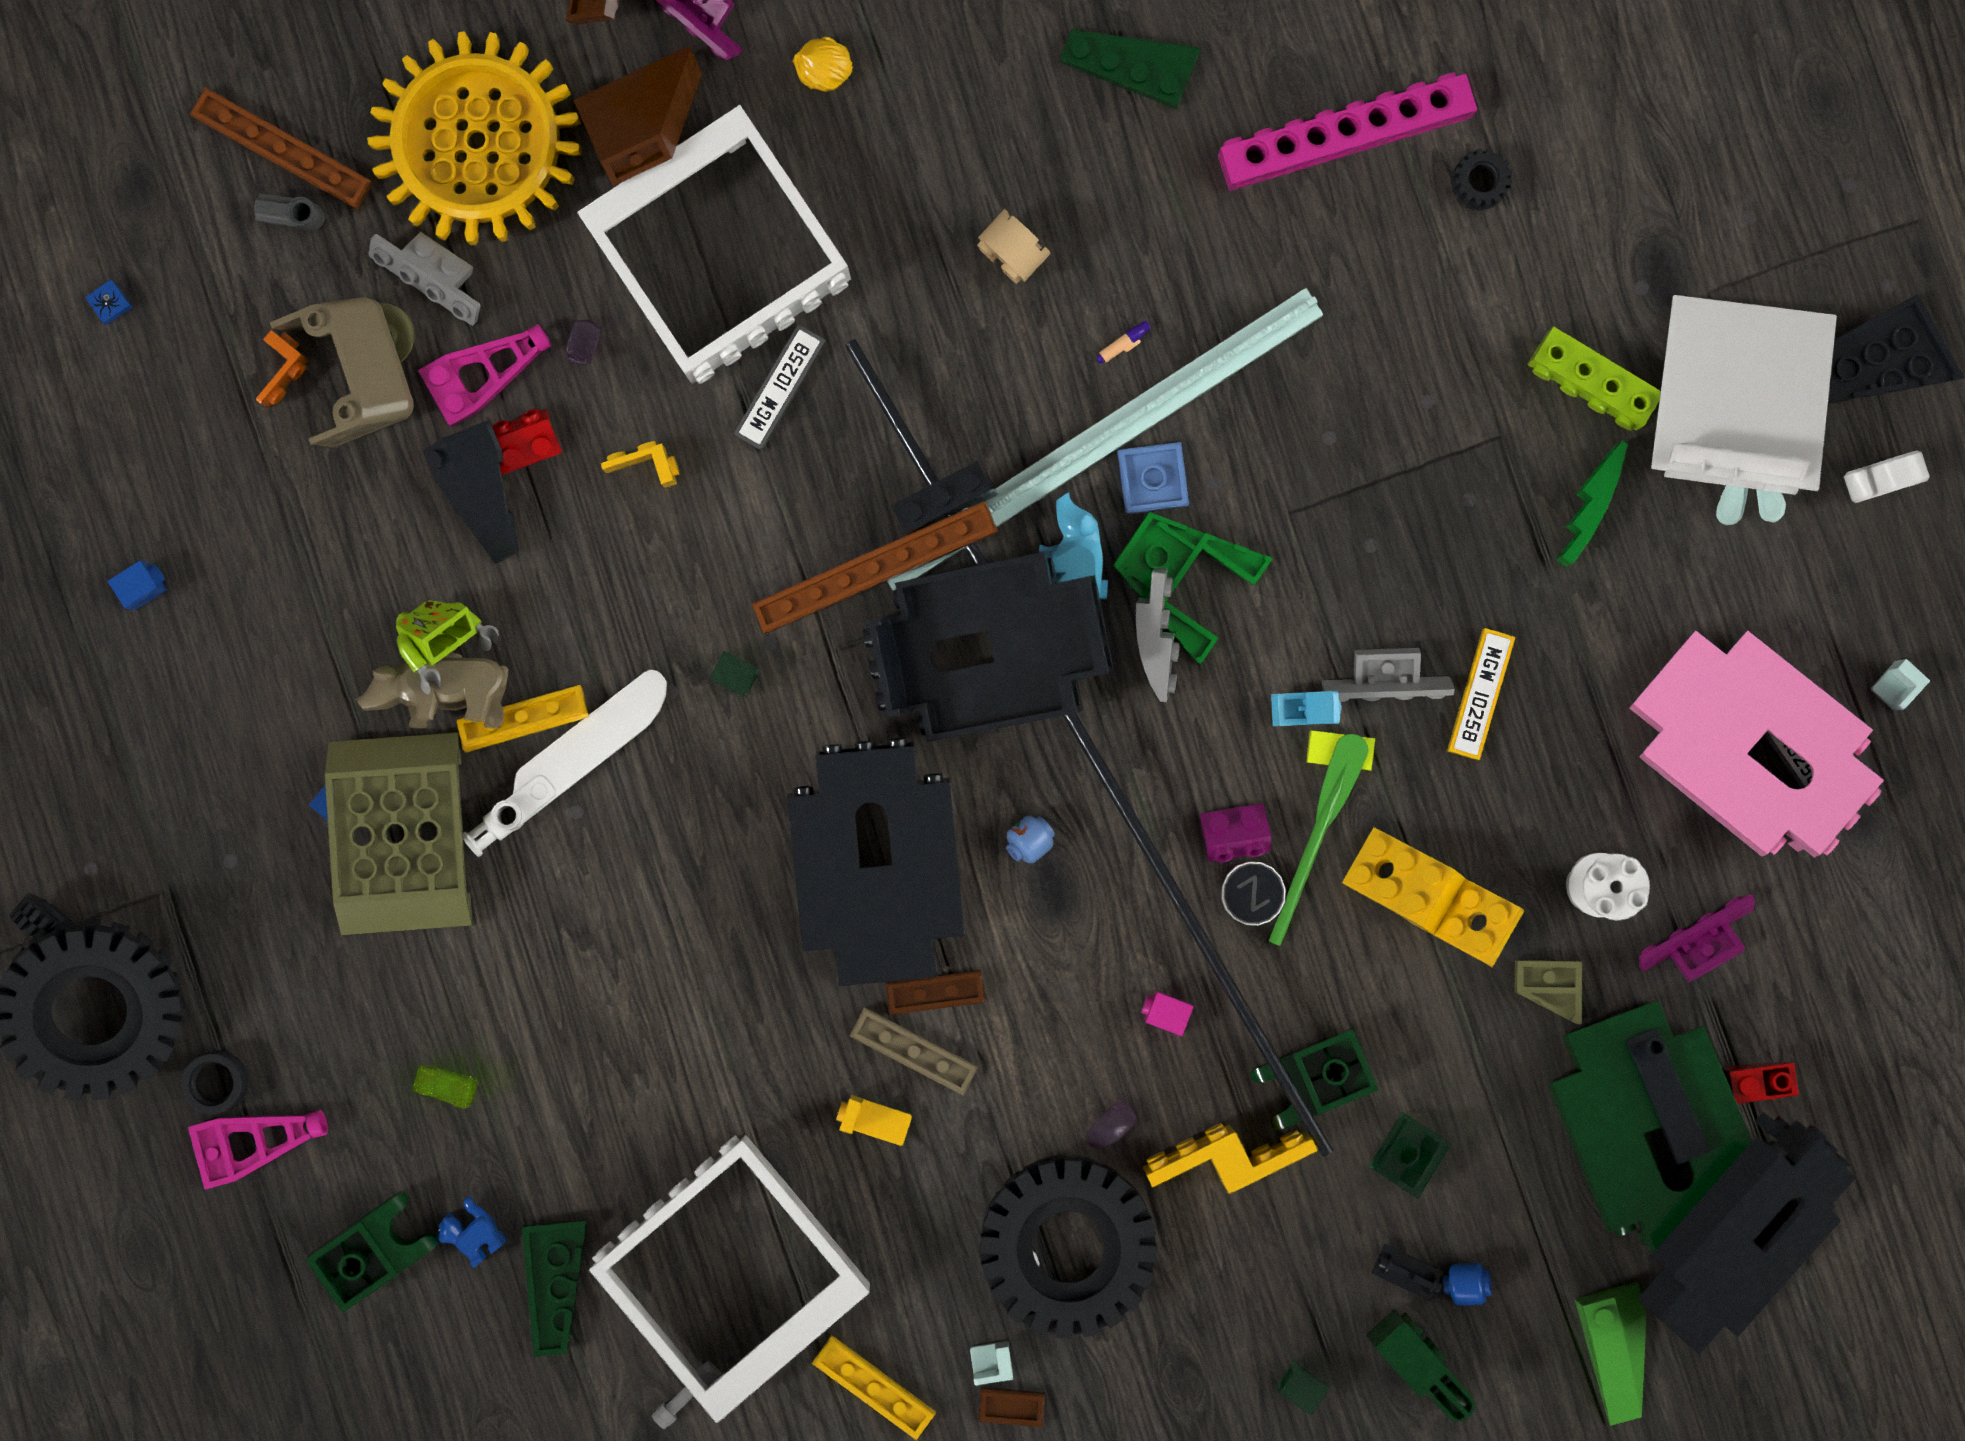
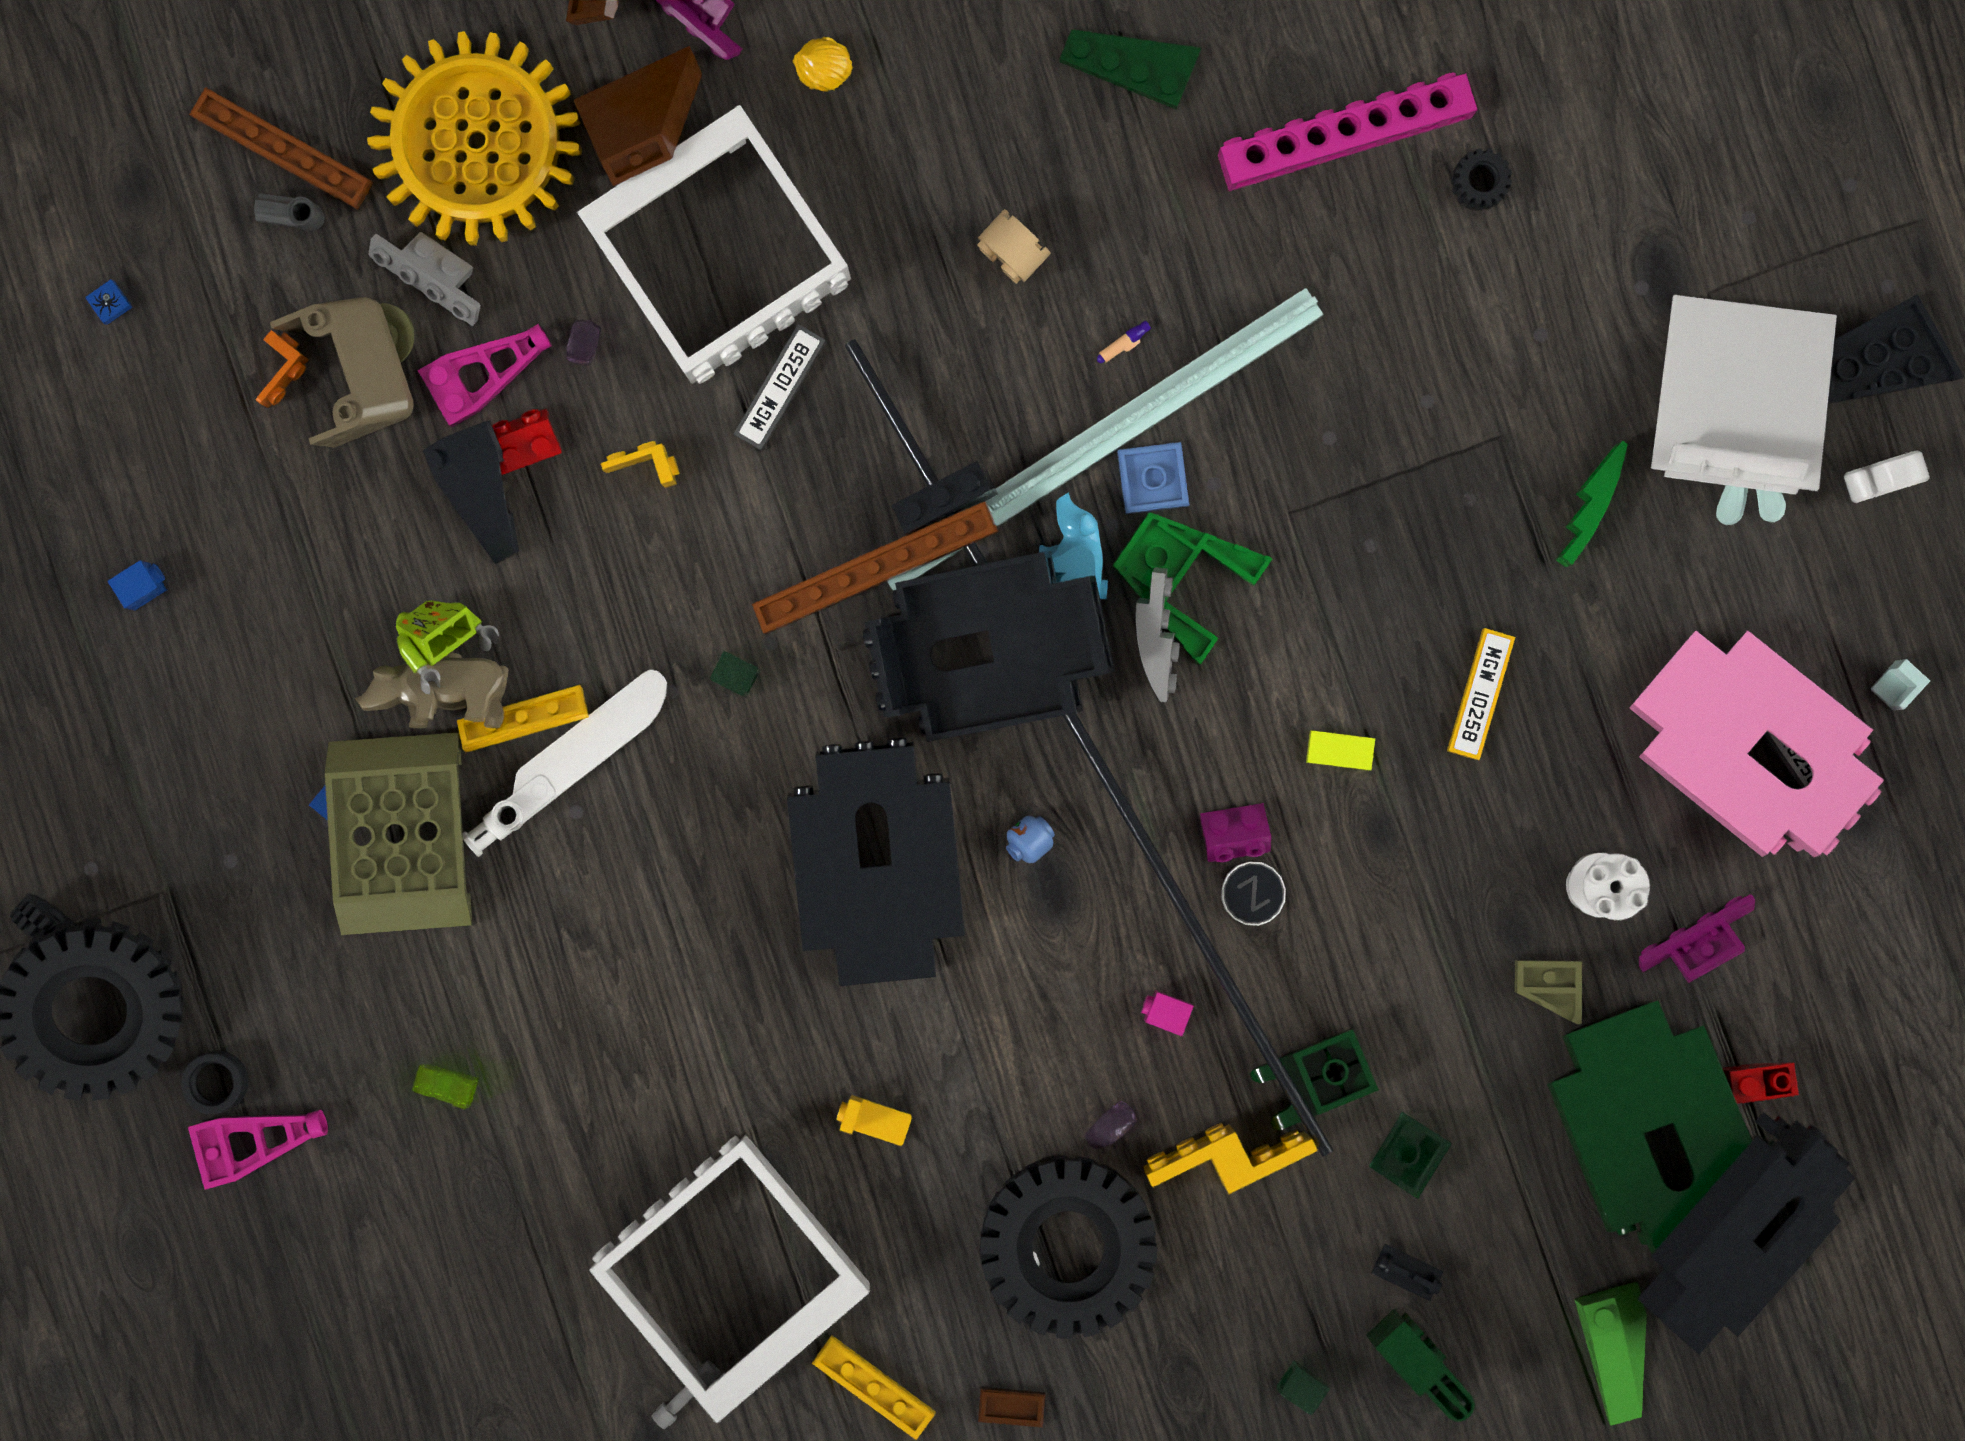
(376, 1247): dark green brick -> none
(470, 1239): blue animal -> none
(552, 1275): dark green wing -> none
(914, 1051): dark tan tile -> none
(935, 992): reddish brown tile -> none
(991, 1363): light aqua panel -> none
(1306, 708): medium azure bracket -> none
(1338, 782): bright green piece -> none
(1389, 674): light grey bracket -> none
(1433, 896): yellow bracket -> none
(1467, 1284): blue head -> none
(1595, 379): lime brick -> none
(1667, 1096): black piece -> none

